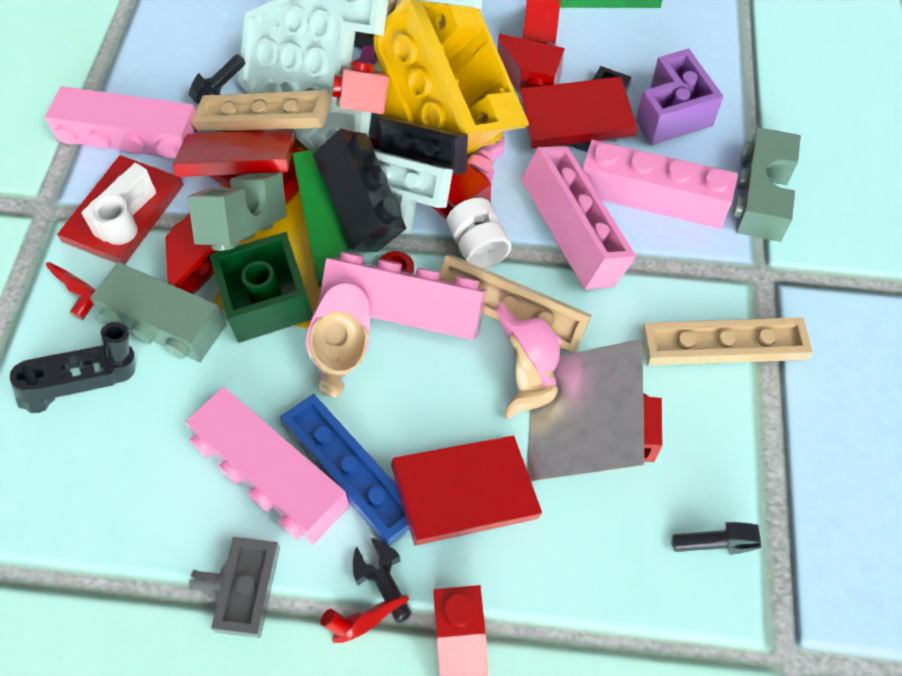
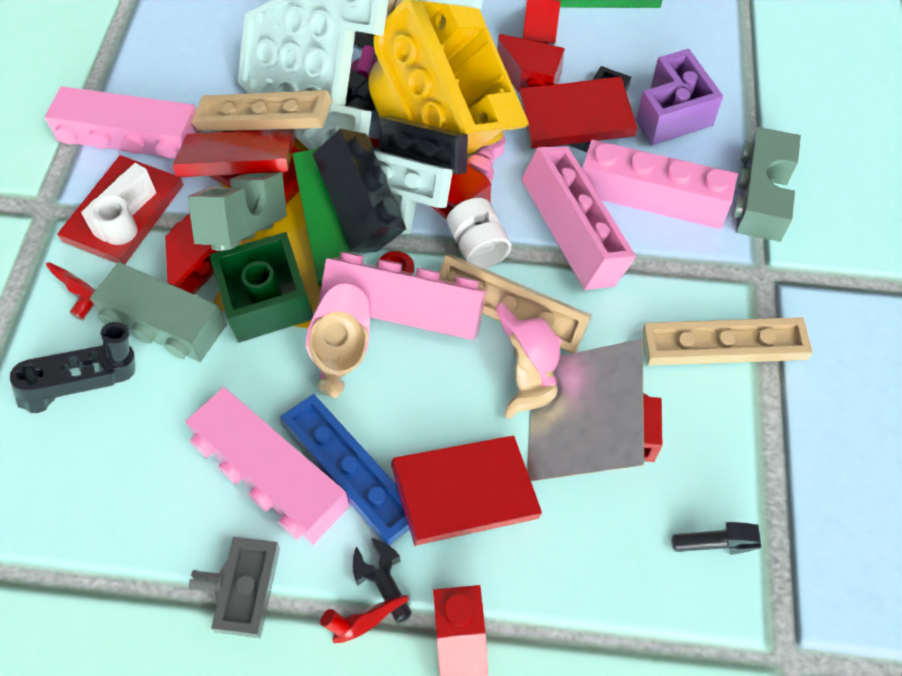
(213, 85): black bar -> none
(361, 88): brick -> none

